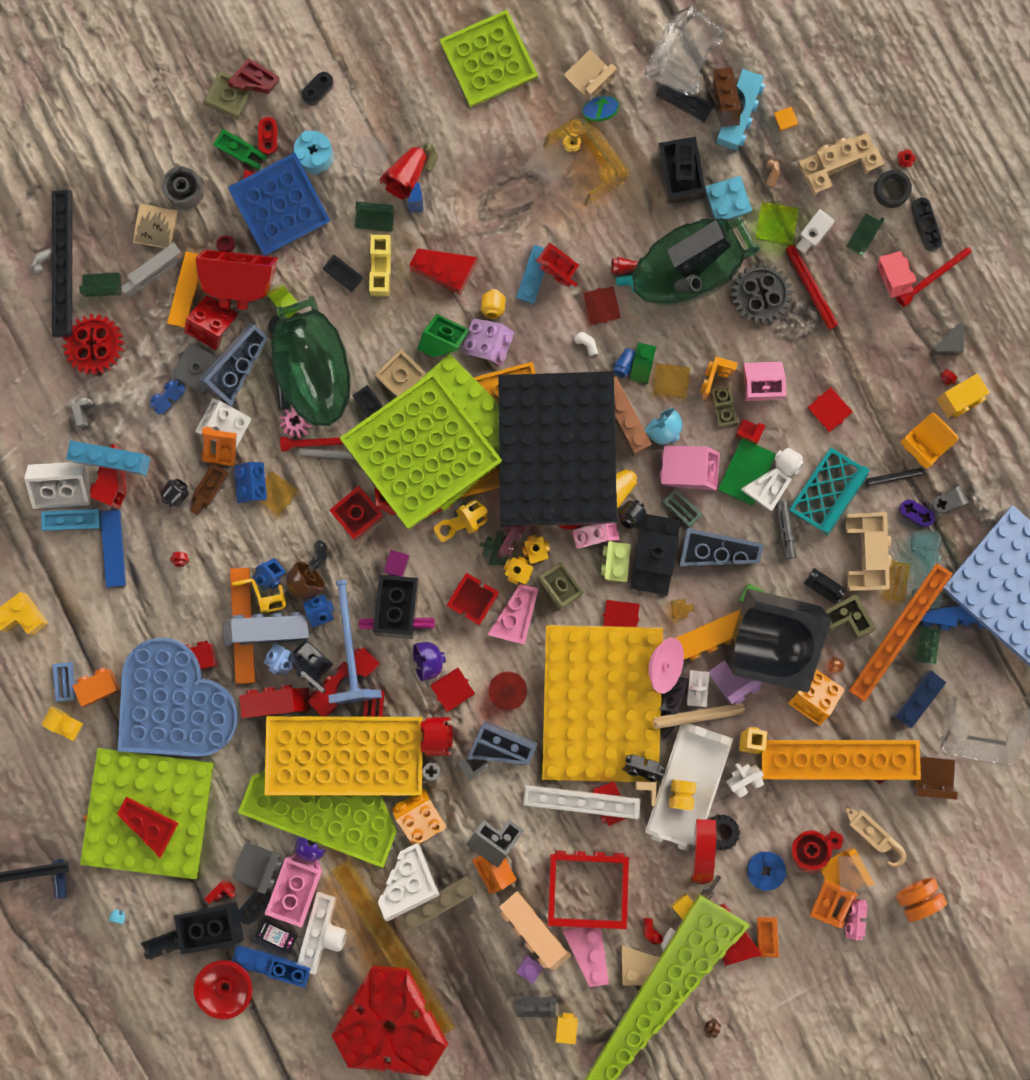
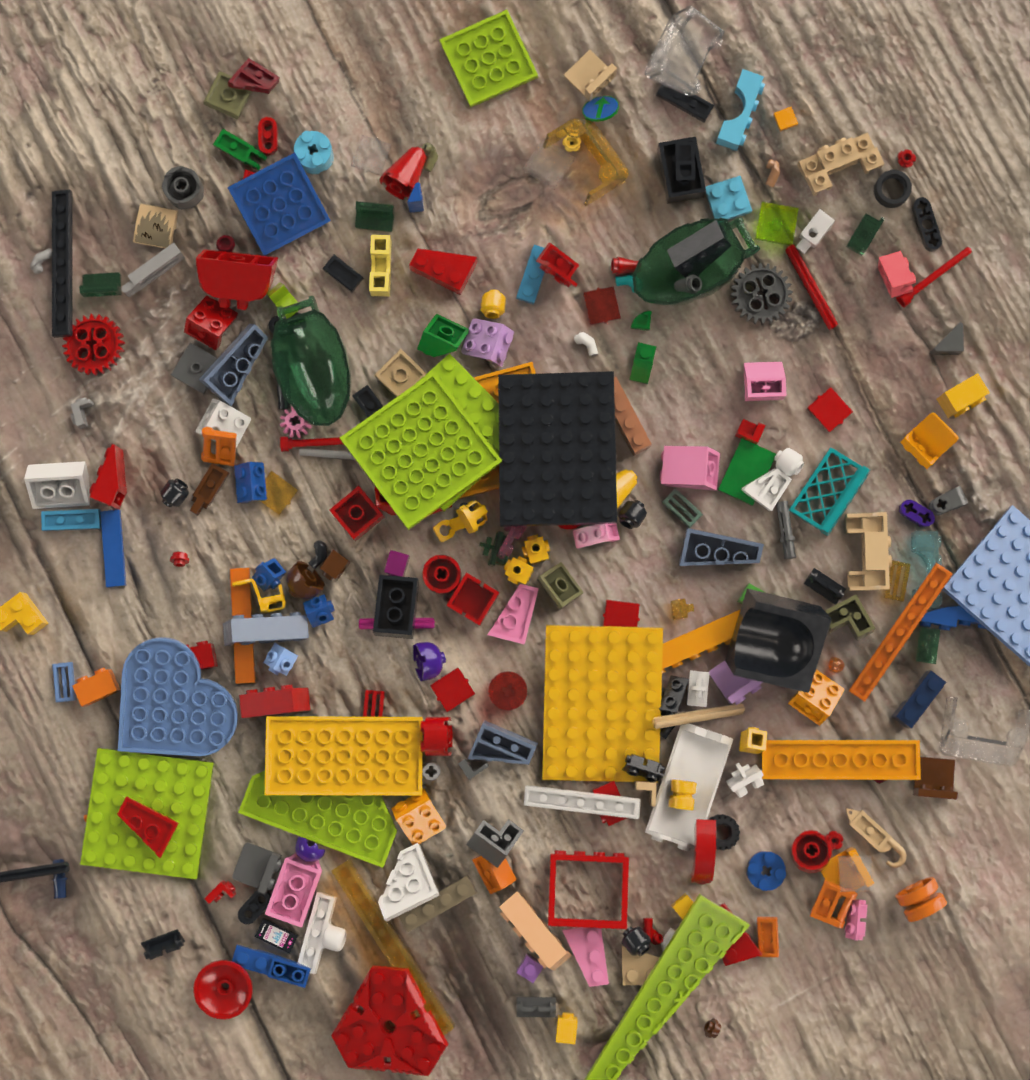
(61, 723): yellow brick -> none
(108, 457): dark azure arch -> none
(117, 916): medium azure hinge -> none
(171, 391): blue hinge -> none
(184, 291): light orange tile -> none
(208, 928): black brick -> none
(310, 664): black bracket -> none
(318, 88): black plate -> none
(334, 566): none -> reddish brown brick
(355, 694): medium blue tile -> none
(365, 665): red arch -> none
(443, 563): none -> red brick
(617, 561): yellowish green bracket -> none
(624, 363): blue cone -> none
(636, 941): none -> black head
(642, 321): none -> green tile
(655, 554): black brick -> none
(665, 428): medium azure cylinder -> none
(666, 665): bright pink piece -> none
(671, 380): clear yellow piece -> none
(709, 890): clear smoke hand -> none
(723, 369): light orange bracket -> none
(724, 407): olive slope -> none
(726, 93): reddish brown arch -> none
(894, 476): black bar -> none
(948, 377): red plate -> none

